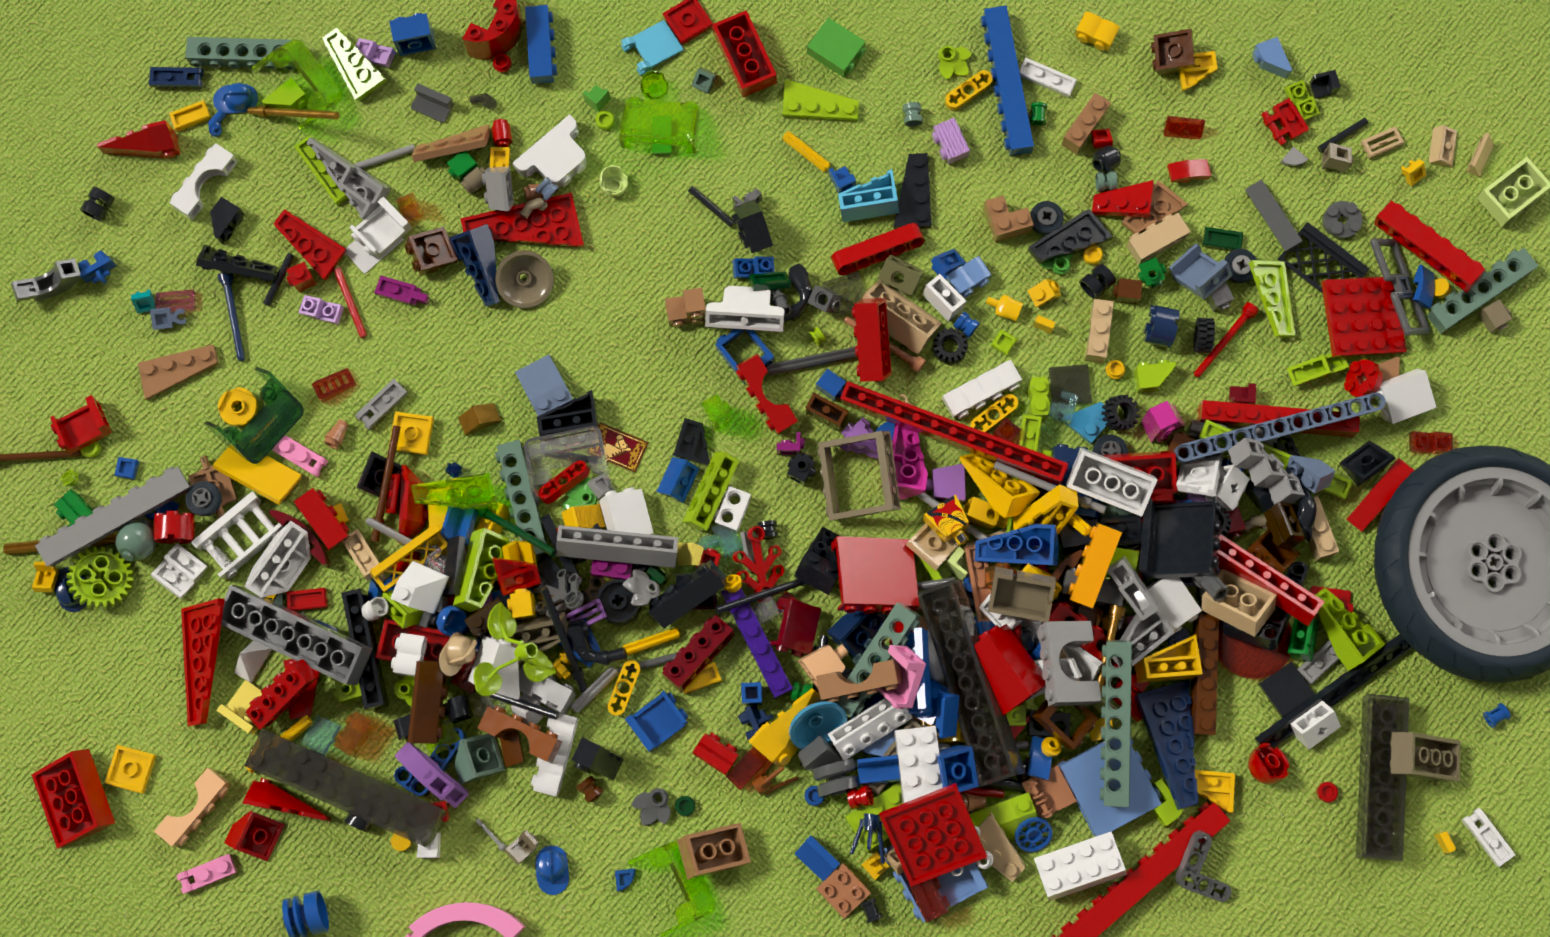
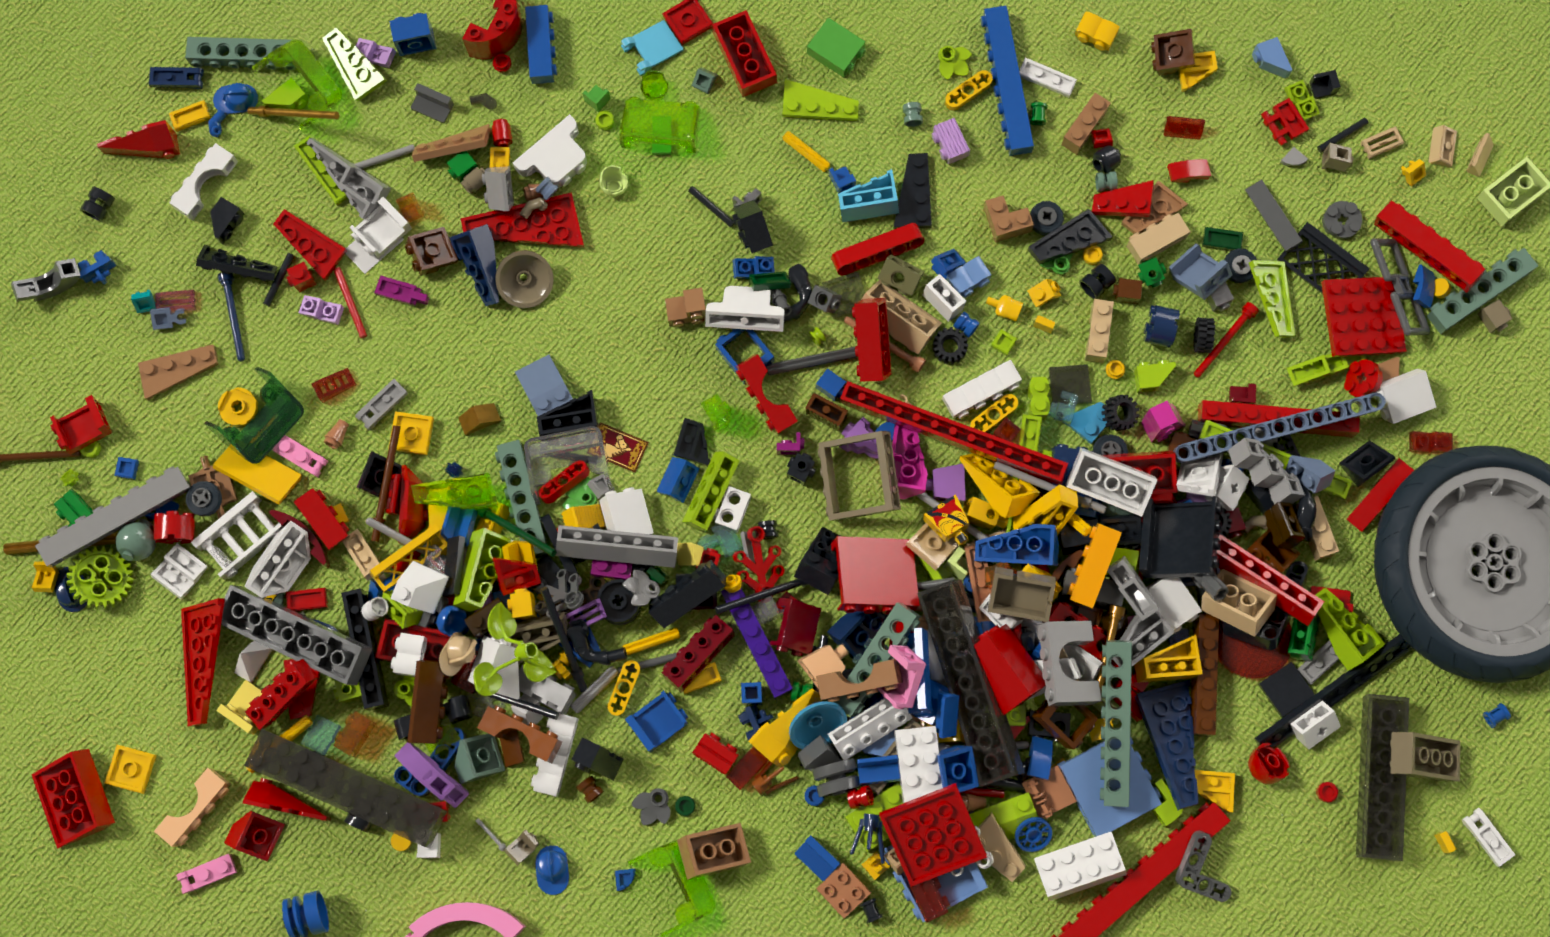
(1048, 750): yellow plate -> none

